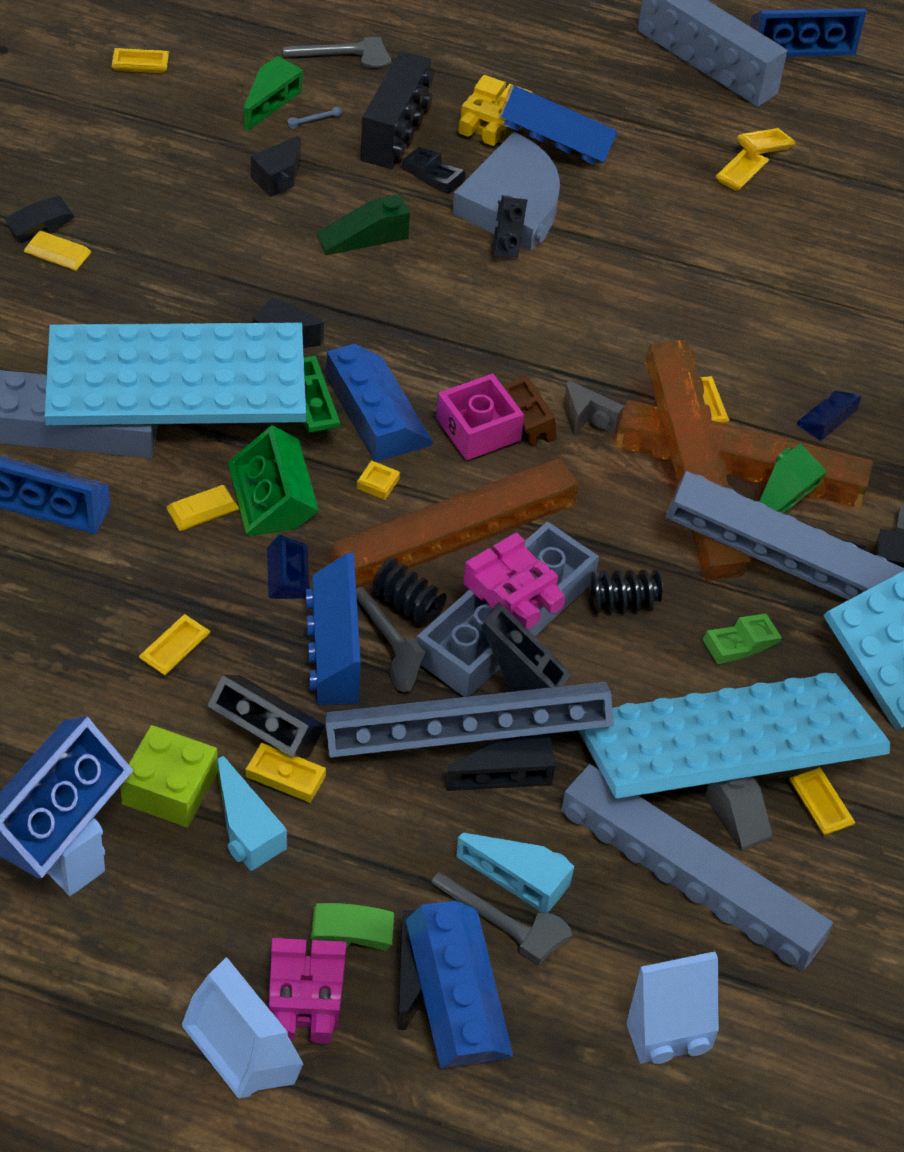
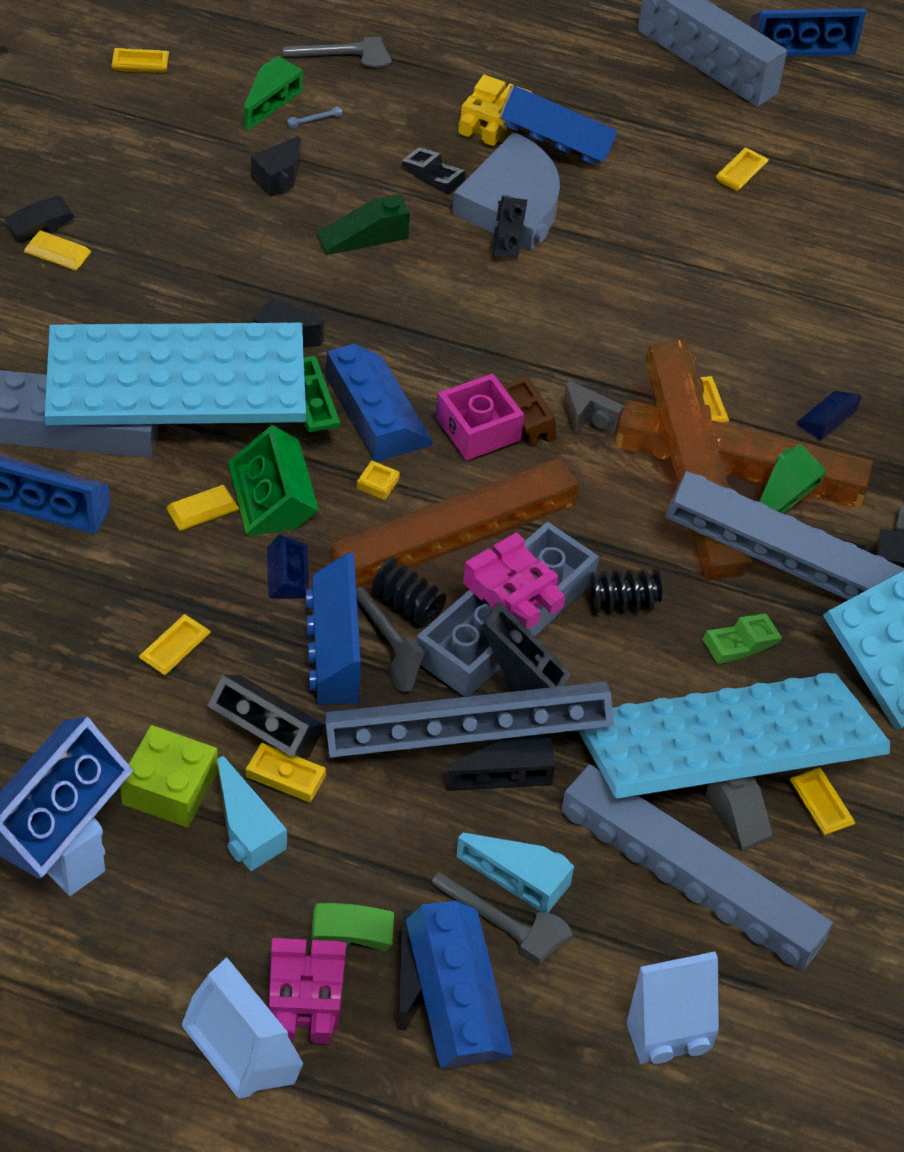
(396, 110): black piece -> none
(765, 141): yellow tile -> none

